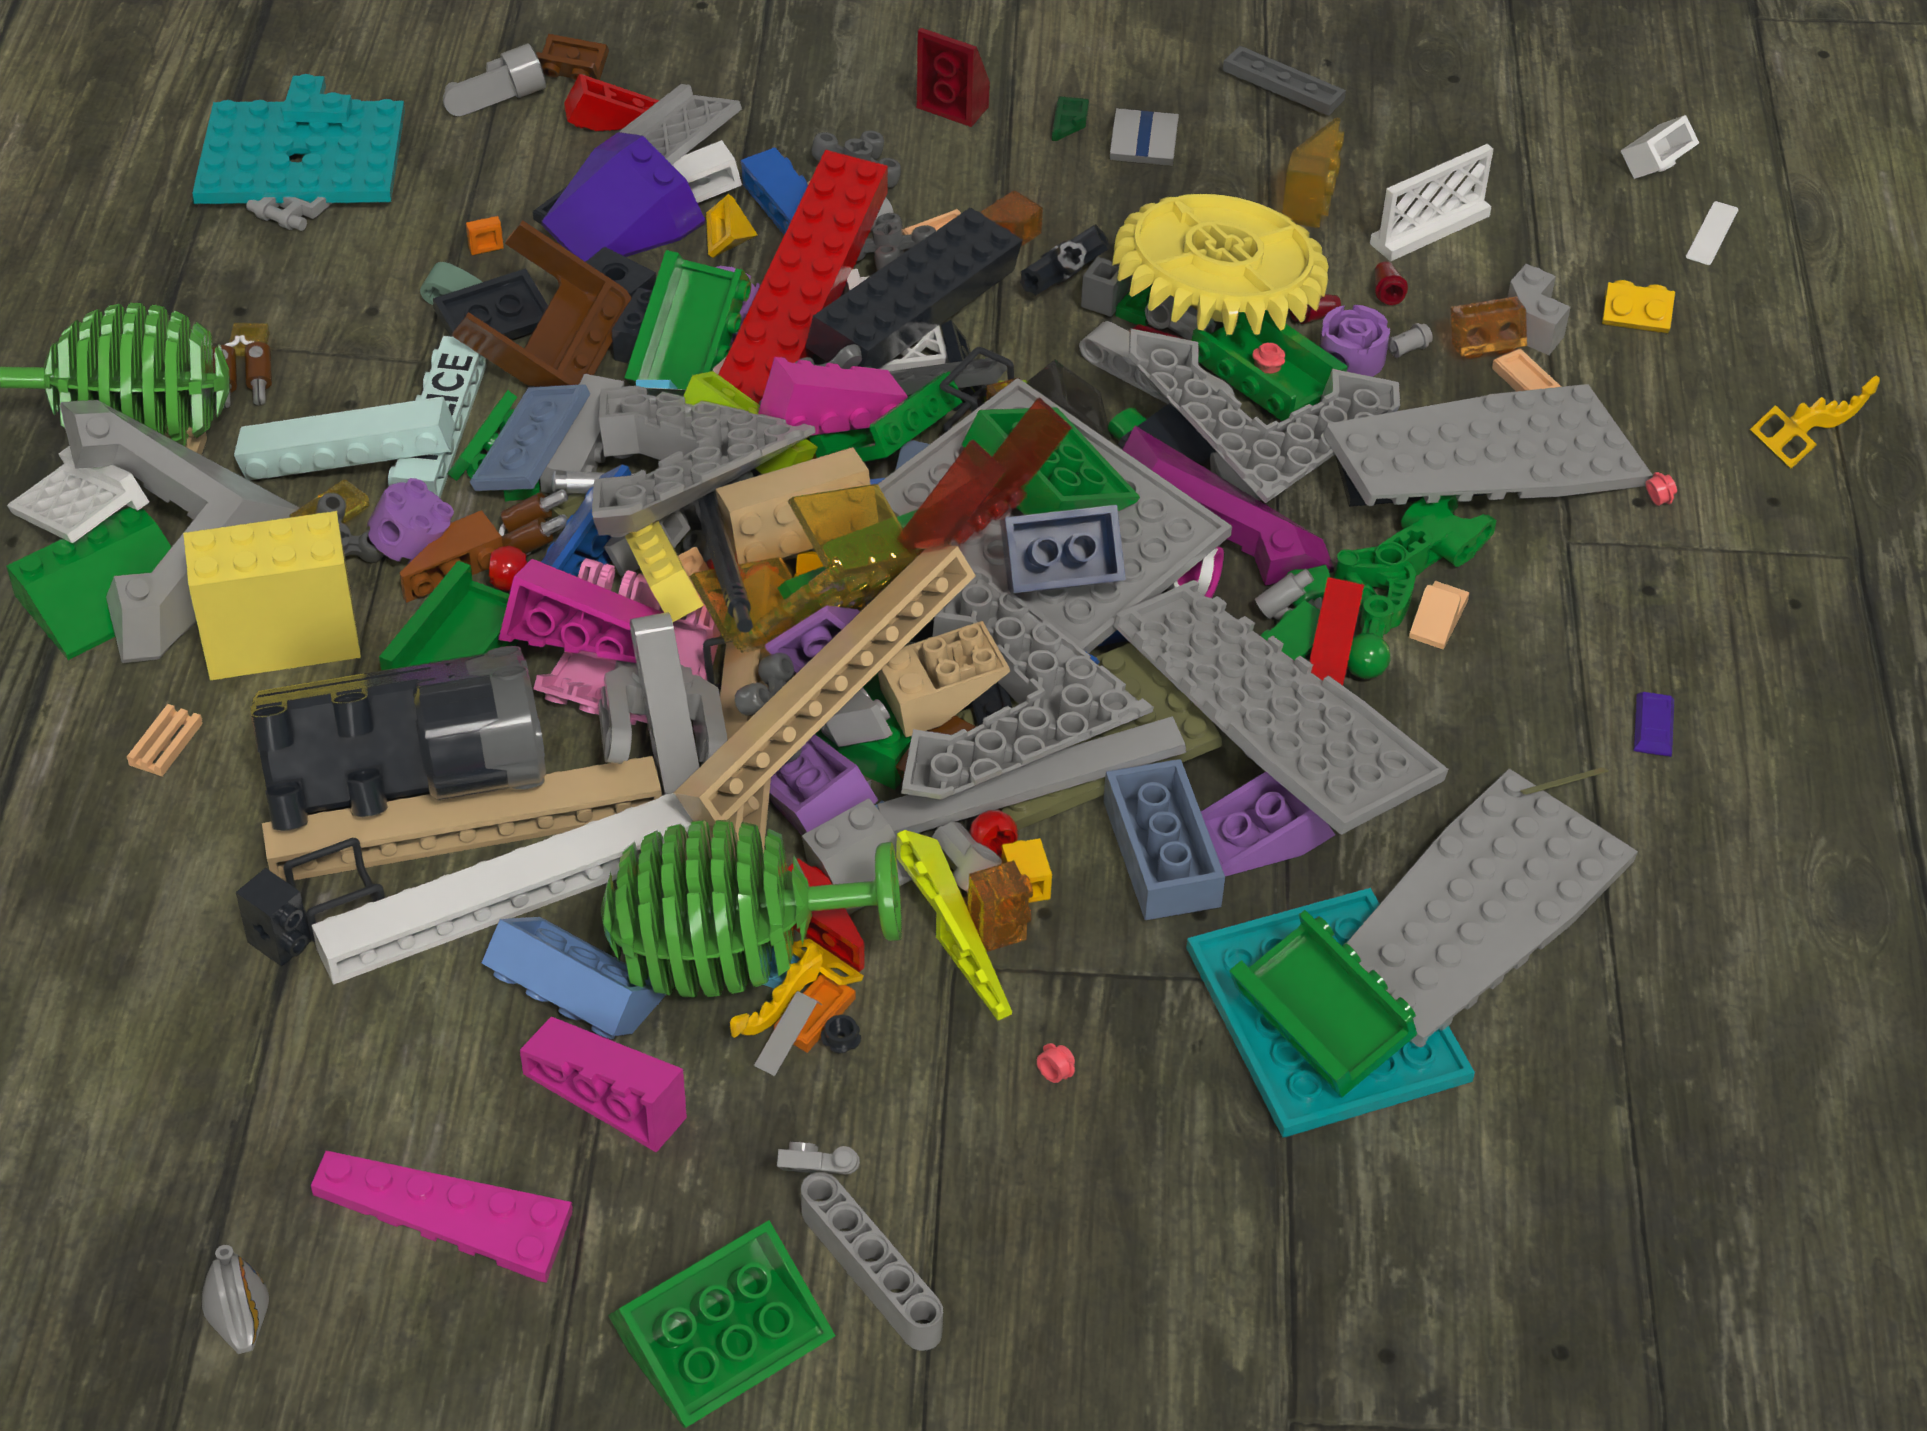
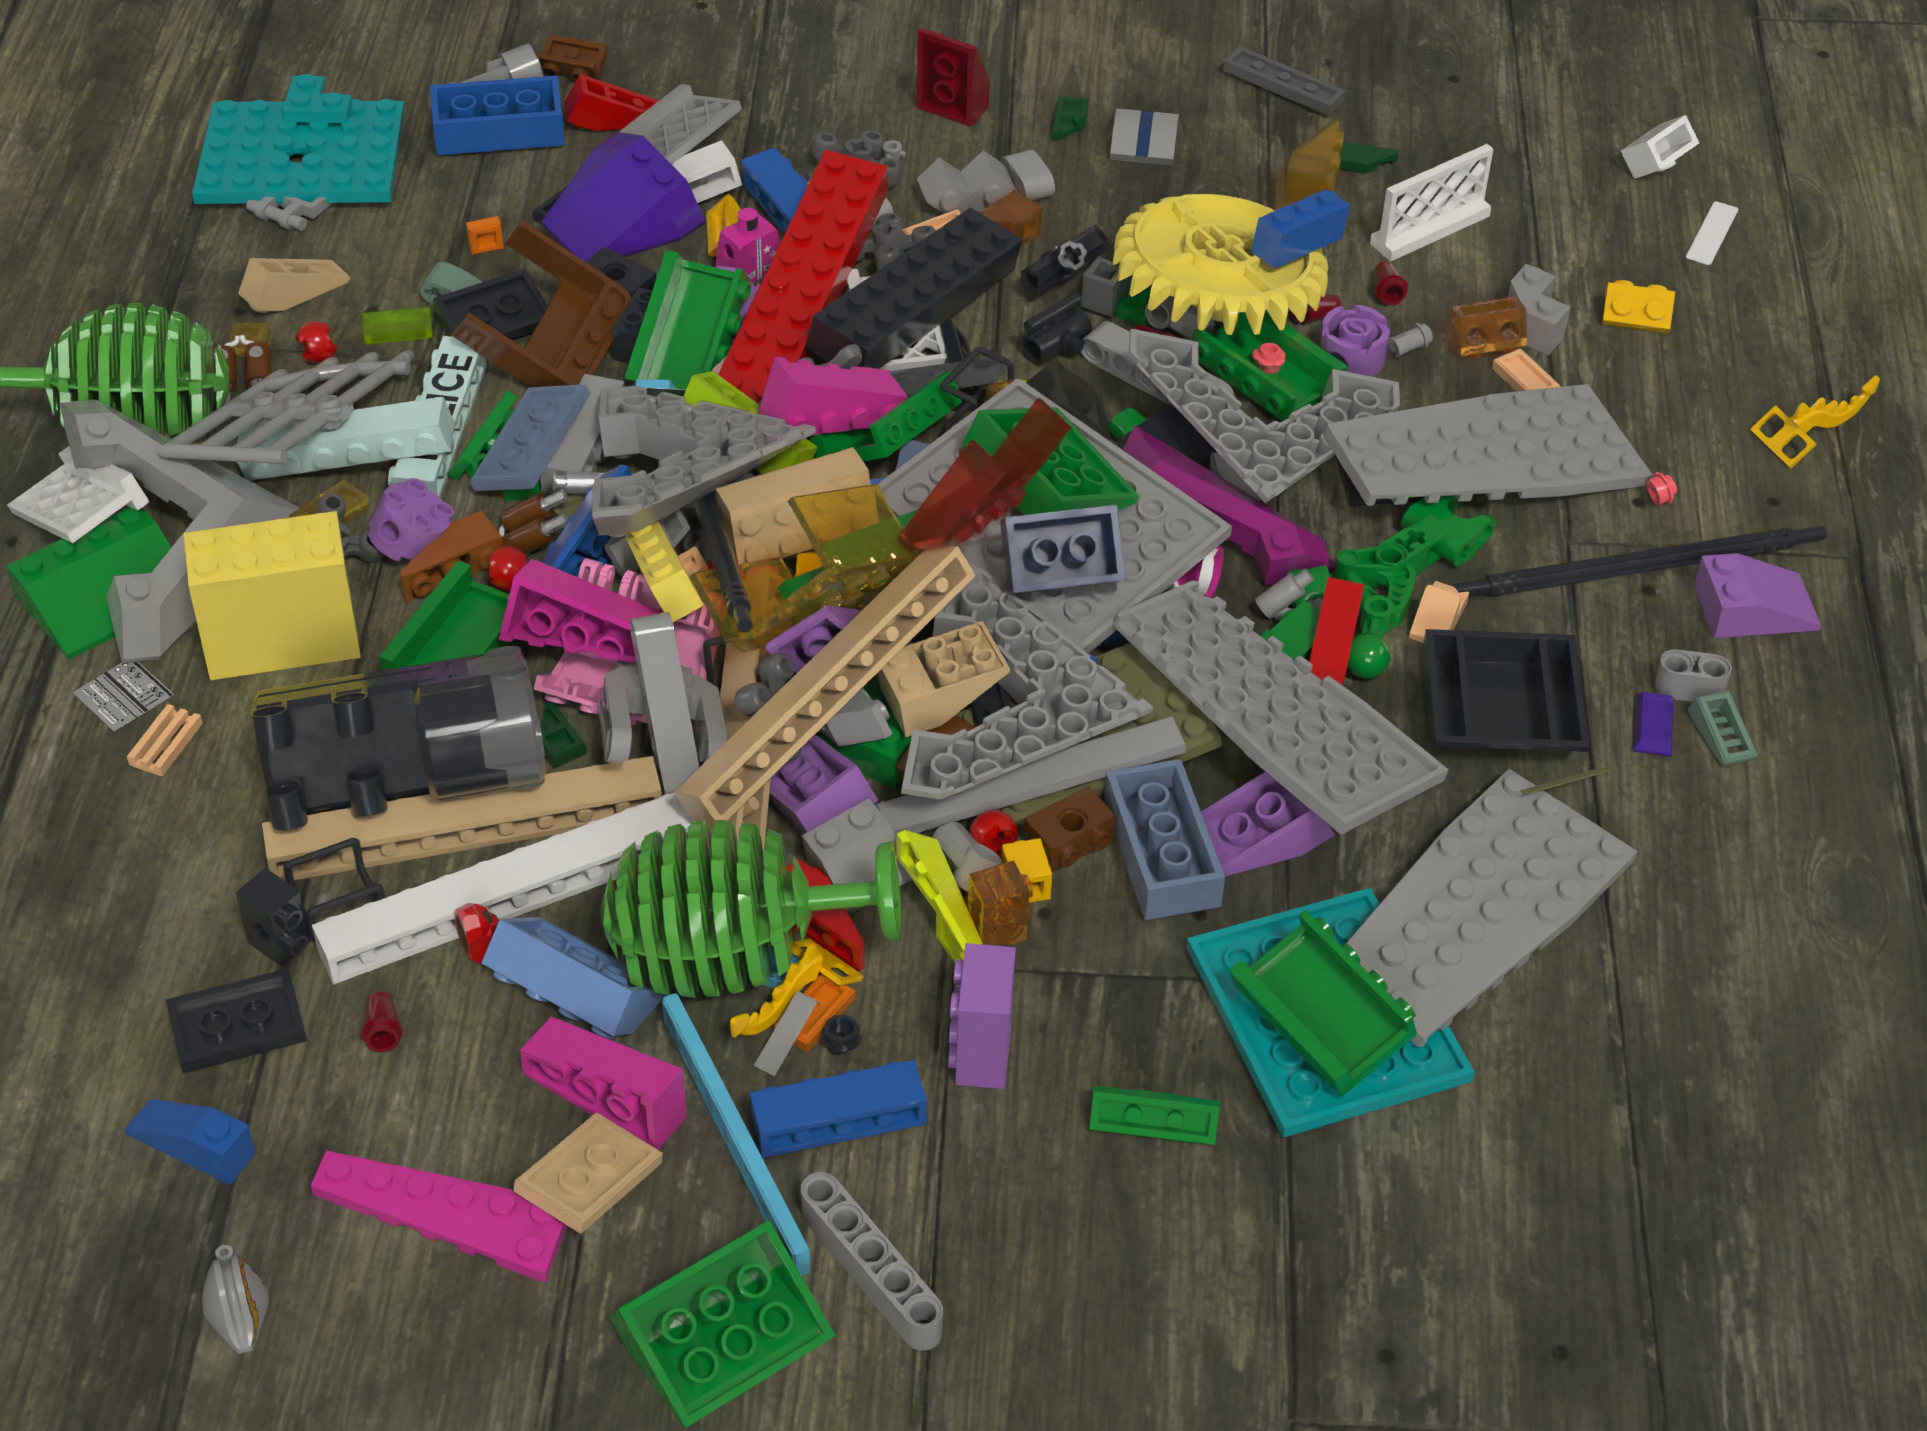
(123, 694): none -> light grey sticker
(195, 1136): none -> blue slope
(235, 1020): none -> black plate
(285, 409): none -> light grey piece
(288, 282): none -> tan slope
(316, 341): none -> red piece
(381, 1023): none -> dark red cone
(397, 325): none -> clear neon green tile
(475, 929): none -> red rock
(497, 115): none -> blue brick
(559, 738): none -> dark green tile
(588, 1172): none -> tan tile
(734, 1131): none -> medium azure tile
(748, 244): none -> dark pink torso
(806, 1158): light grey plate -> none
(838, 1108): none -> blue brick
(893, 150): none -> light grey piece
(975, 186): none -> light grey brick
(982, 1015): none -> medium lavender brick
(1029, 174): none -> light grey beam
(1056, 330): none -> black pin
(1056, 1063): coral plate -> none
(1072, 828): none -> reddish brown brick
(1154, 1114): none -> green plate
(1300, 228): none -> blue brick
(1365, 157): none -> dark green tile
(1503, 690): none -> black slope
(1639, 561): none -> black axle
(1691, 674): none -> light grey beam
(1723, 704): none -> sand green slope
(1752, 597): none -> medium lavender slope

